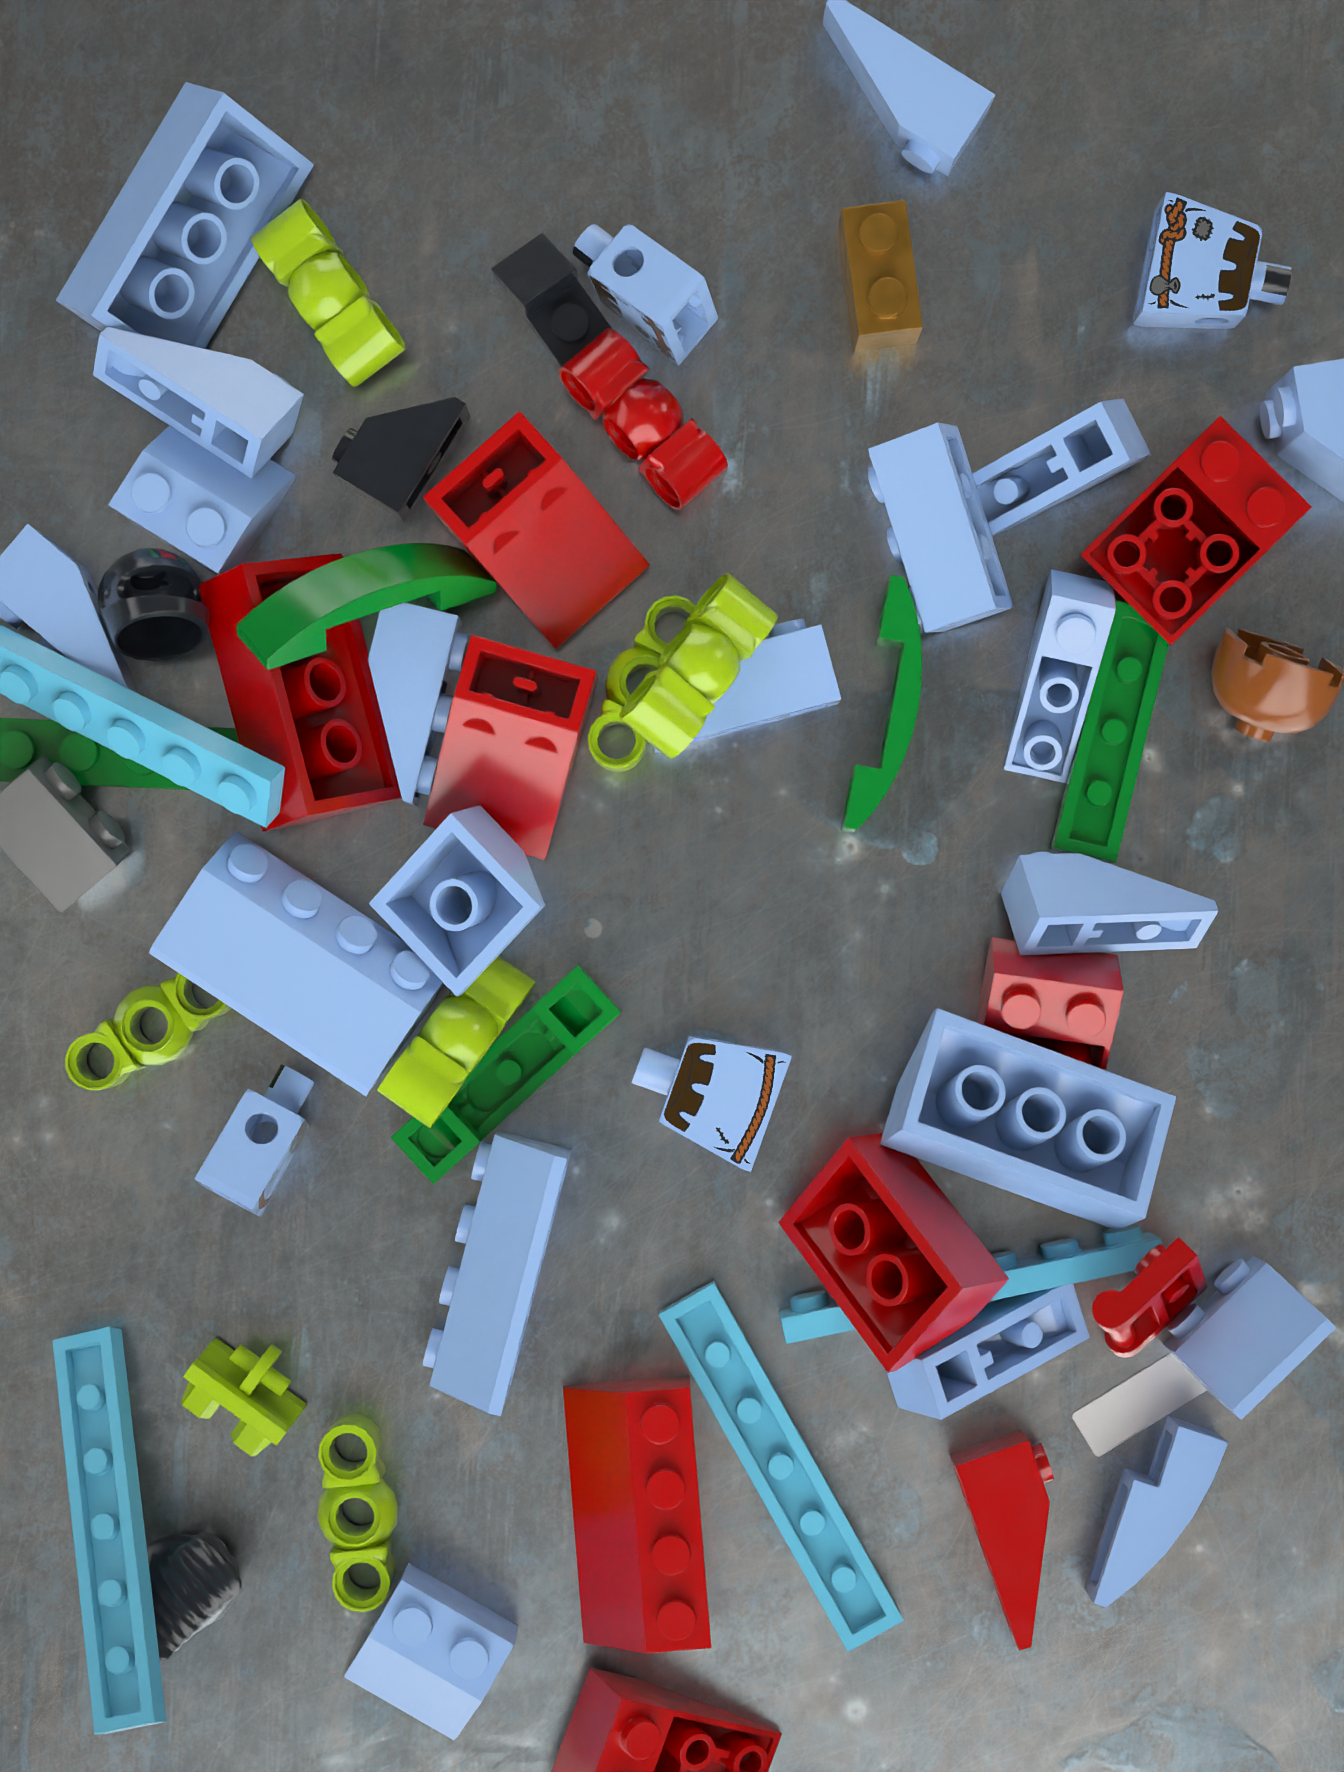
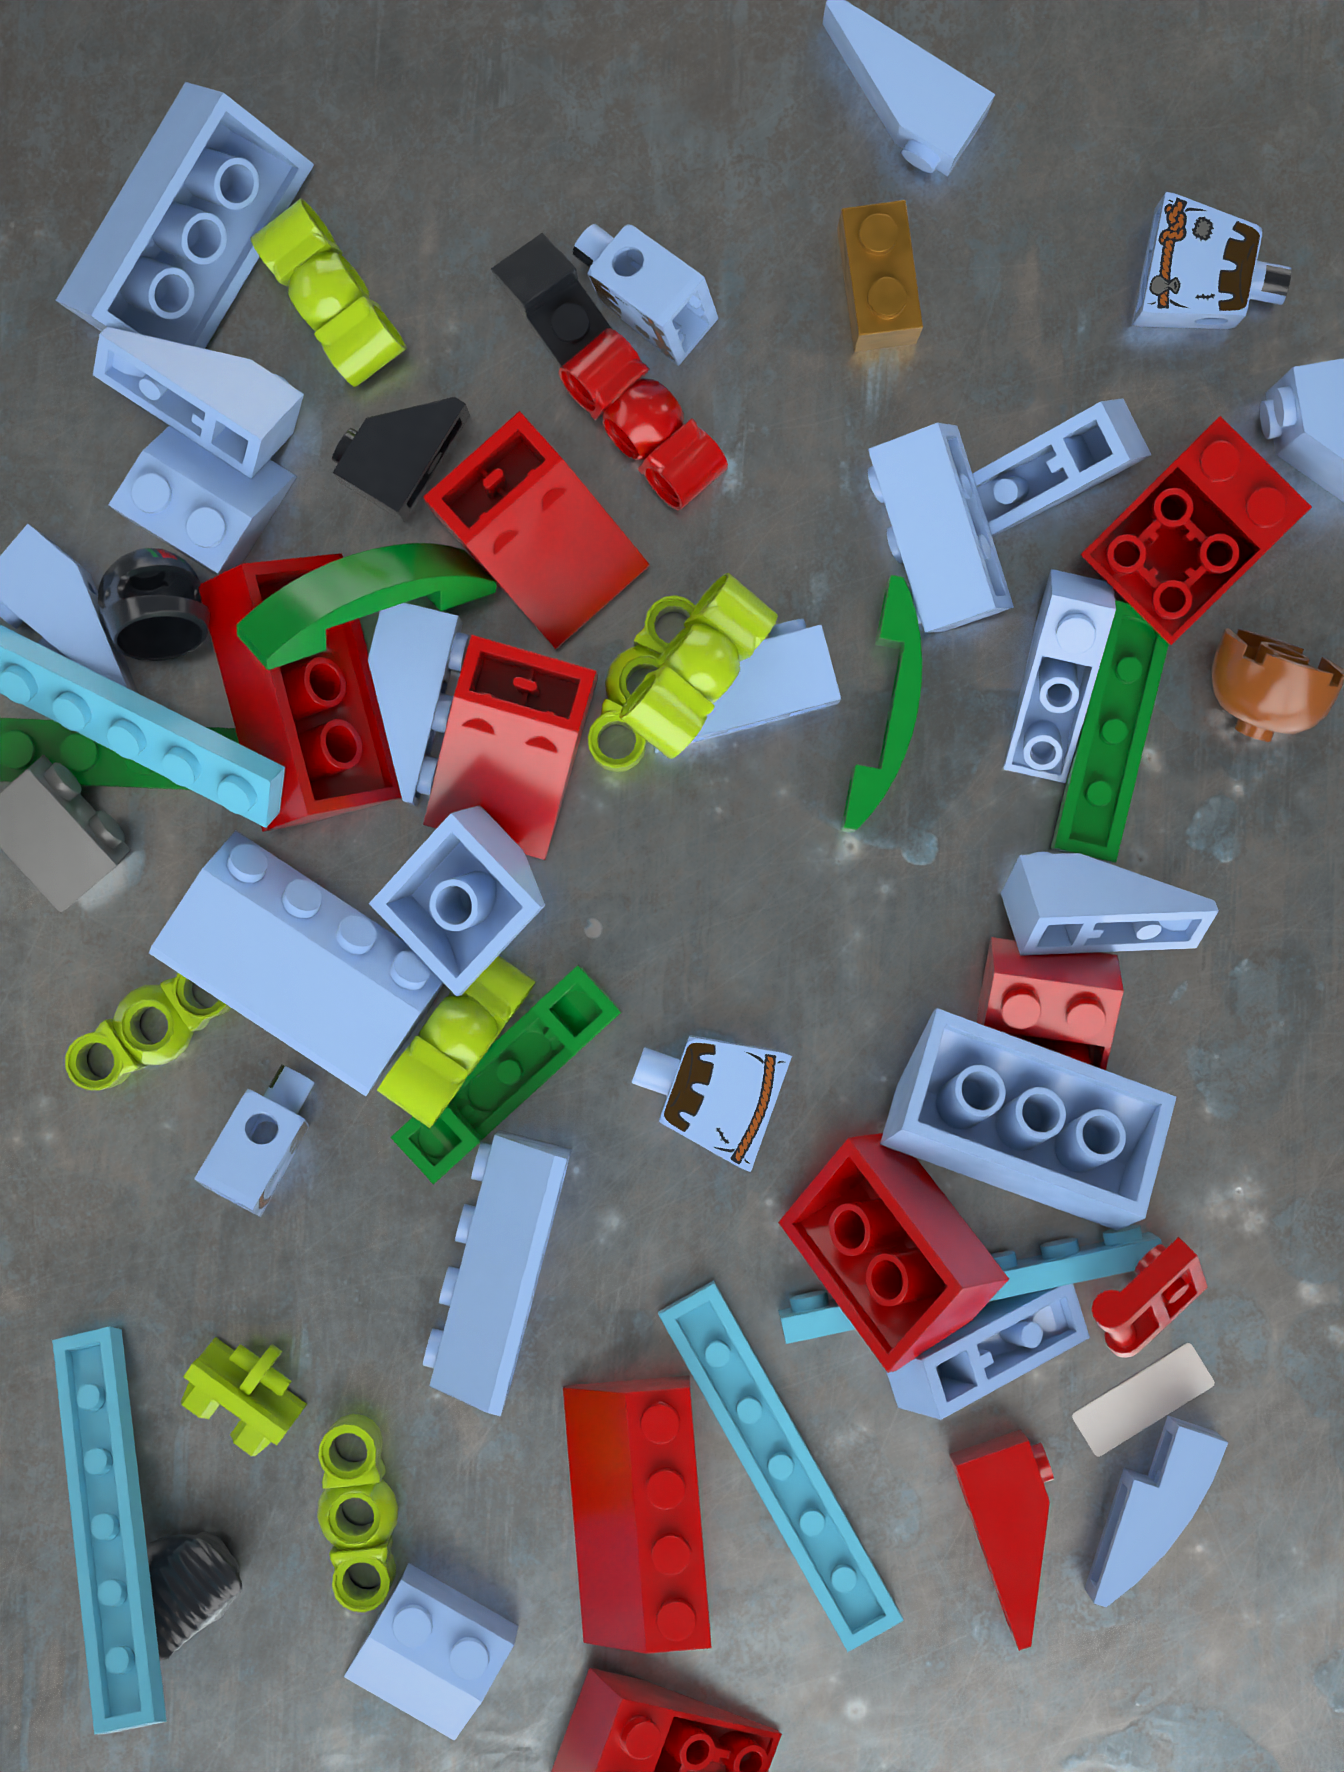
(1246, 1334): light blue slope -> none

